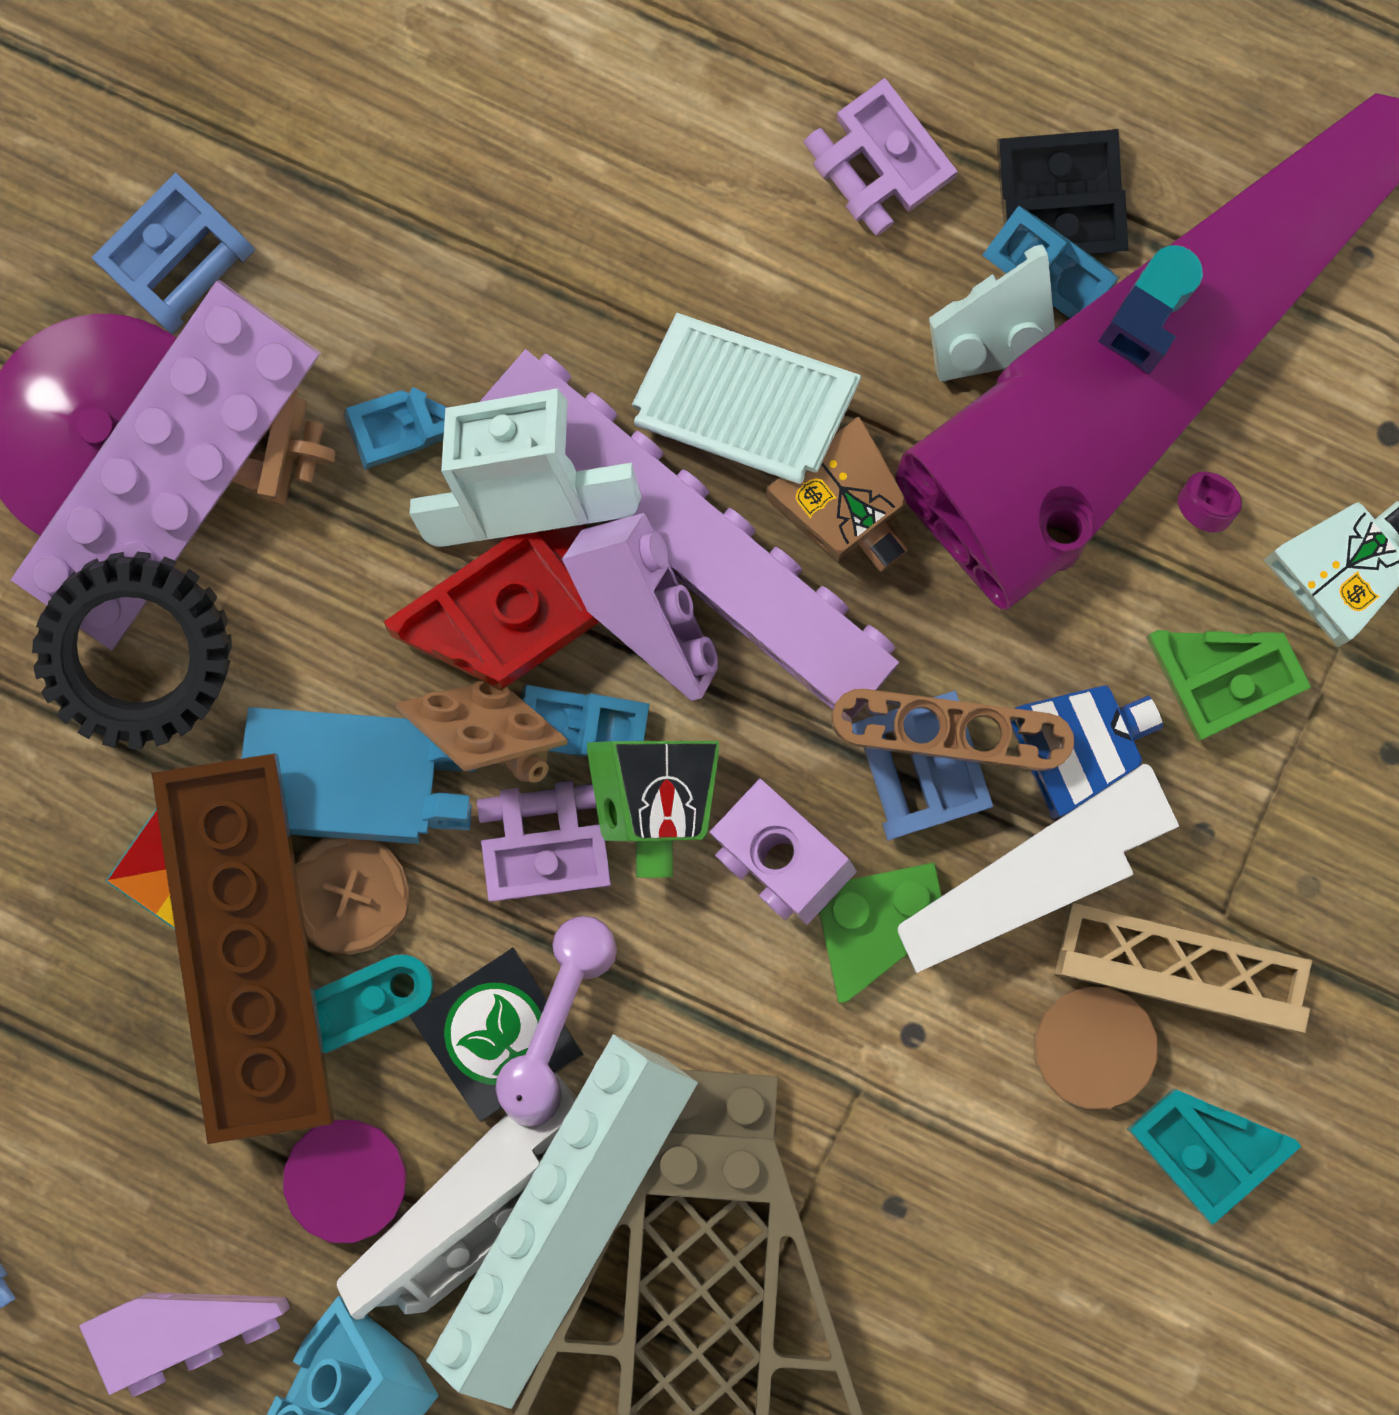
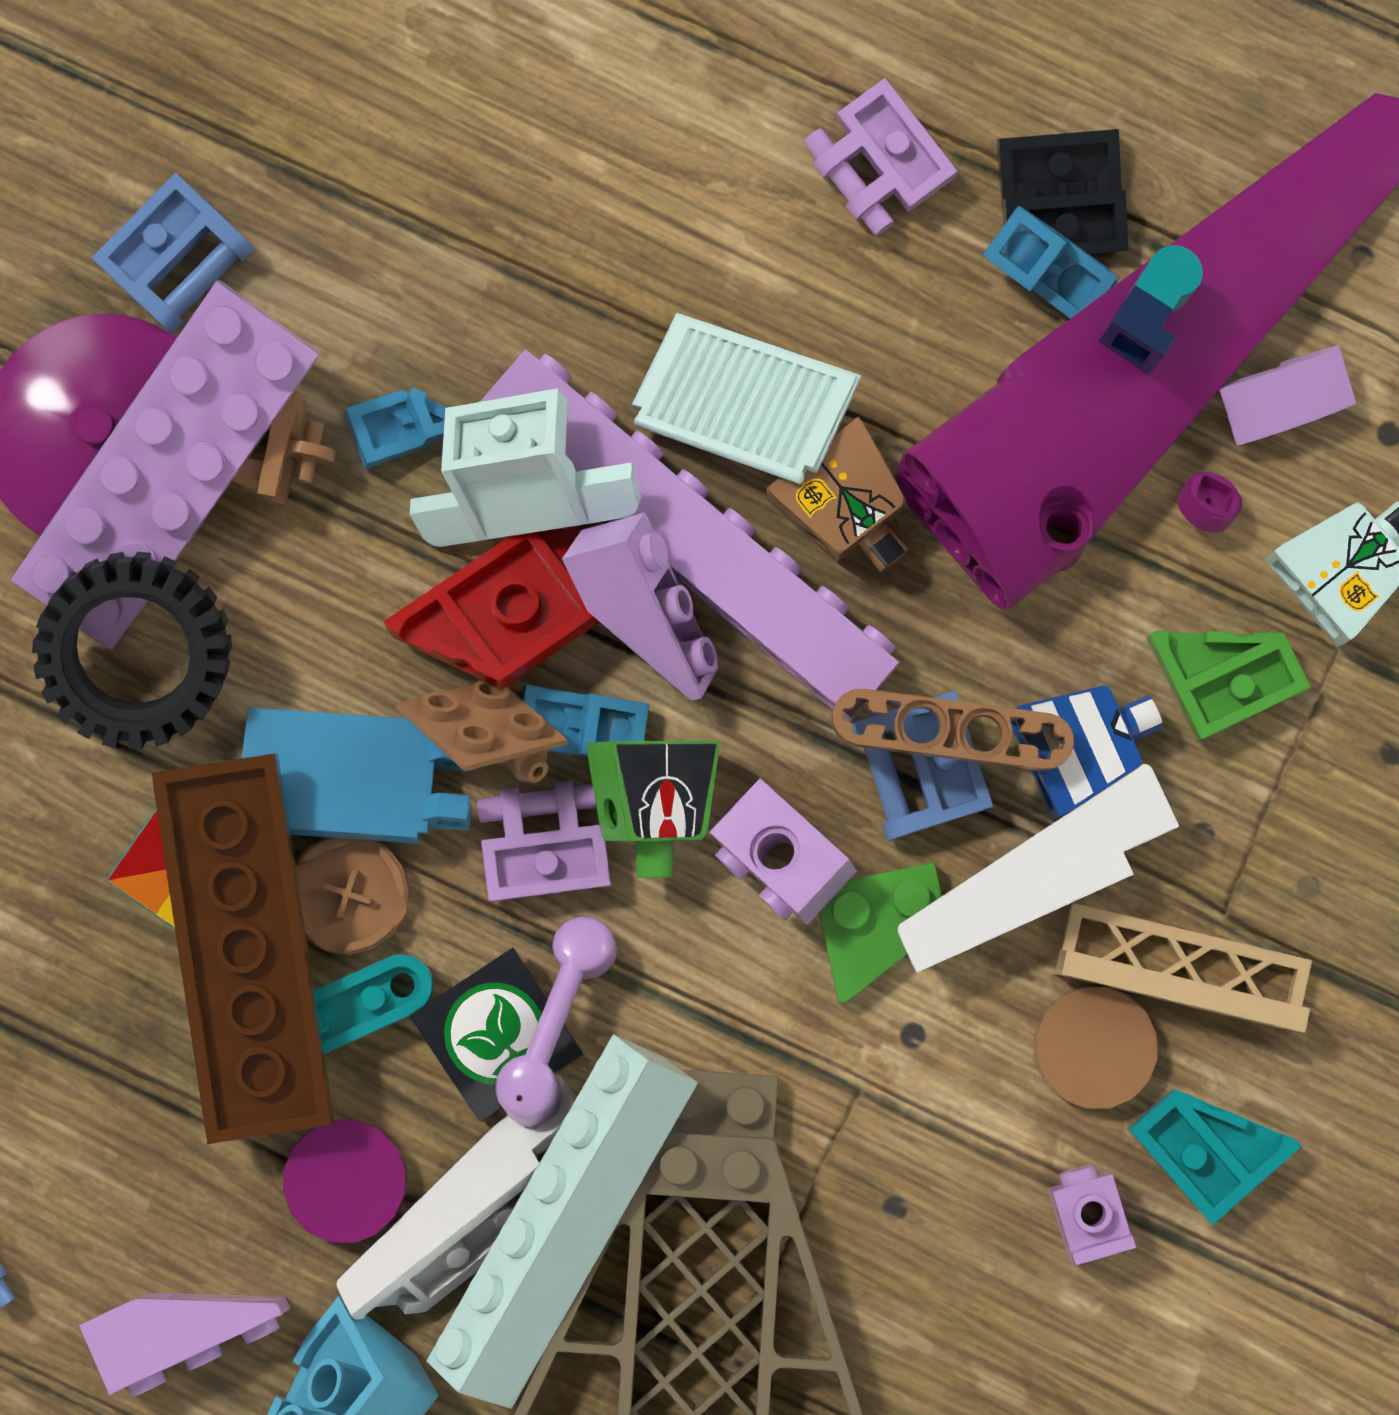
(994, 320): light aqua wing -> none
(1087, 1241): none -> lavender brick
(1288, 395): none -> lavender slope

